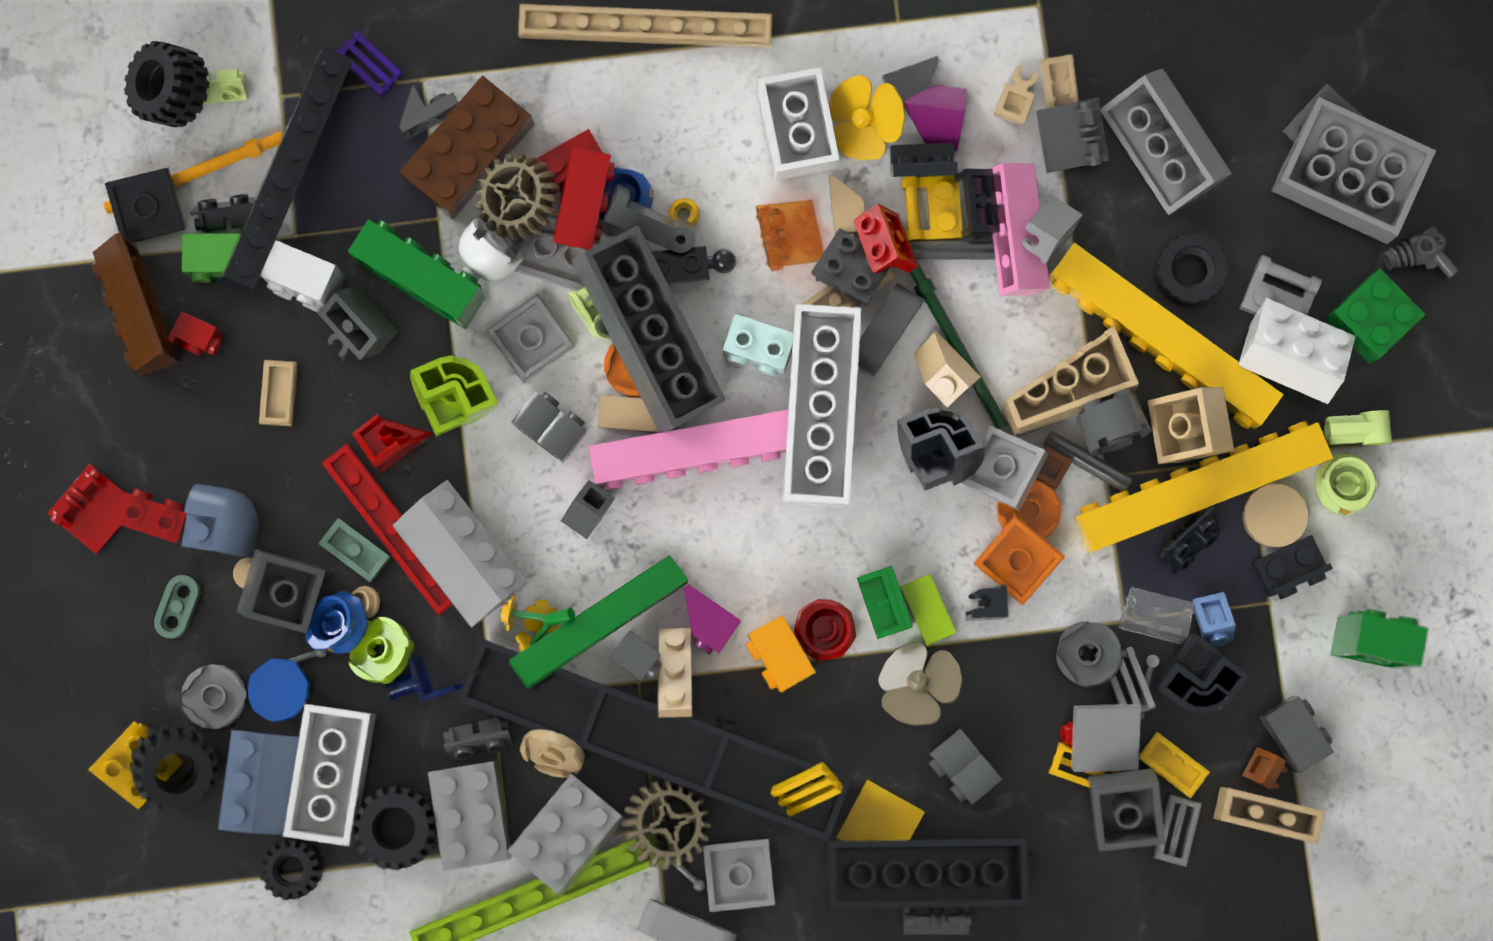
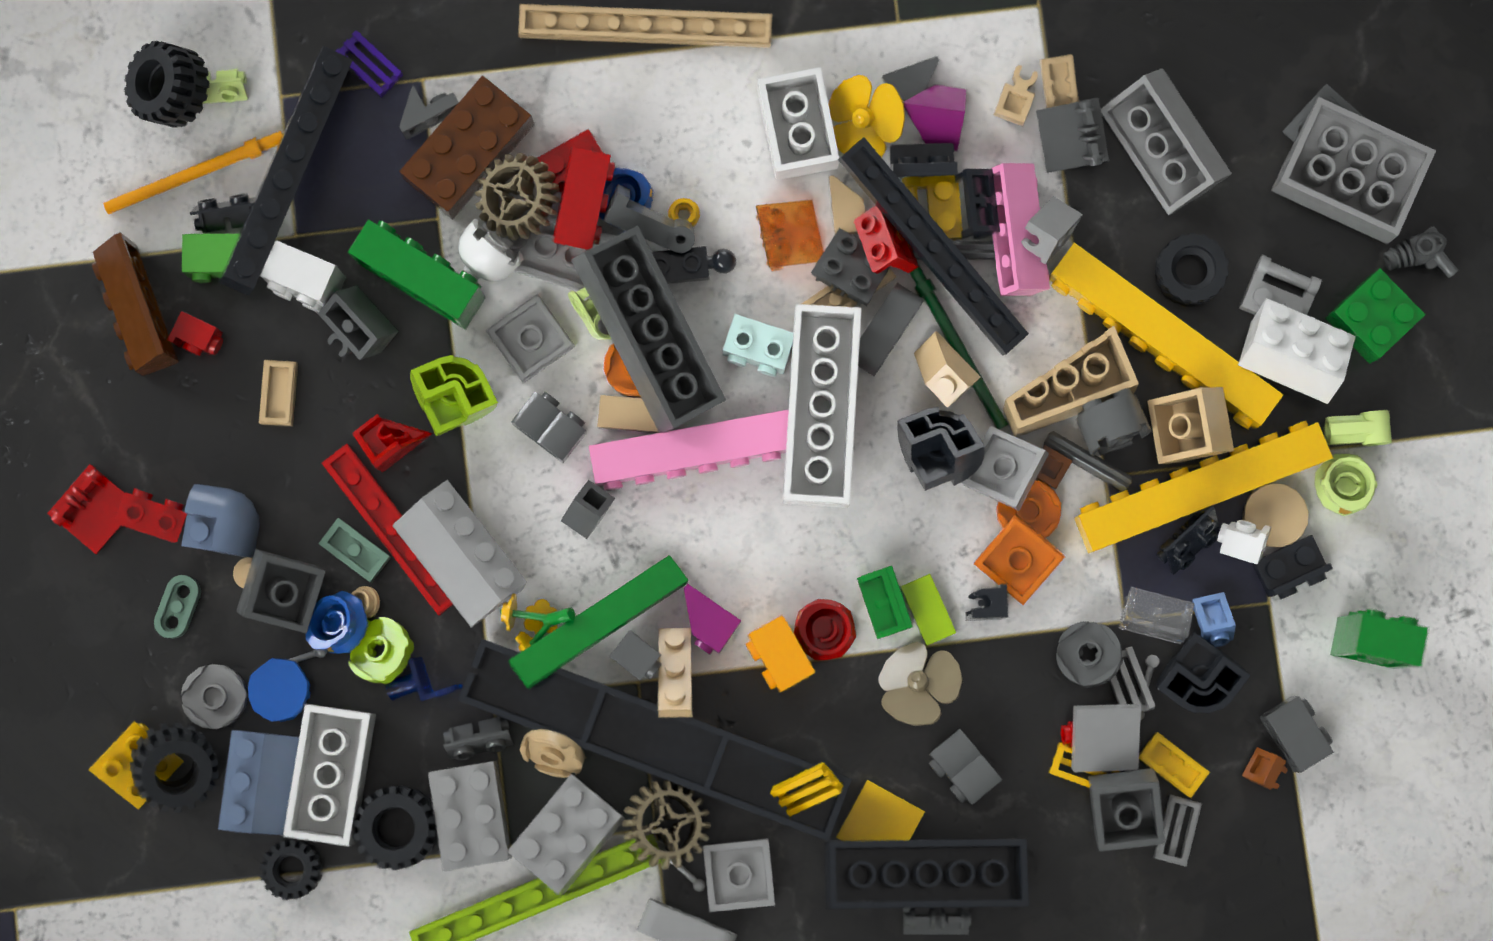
(146, 205): black tile -> none
(933, 246): none -> black plate
(1243, 540): none -> white brick
(1269, 815): tan brick -> none

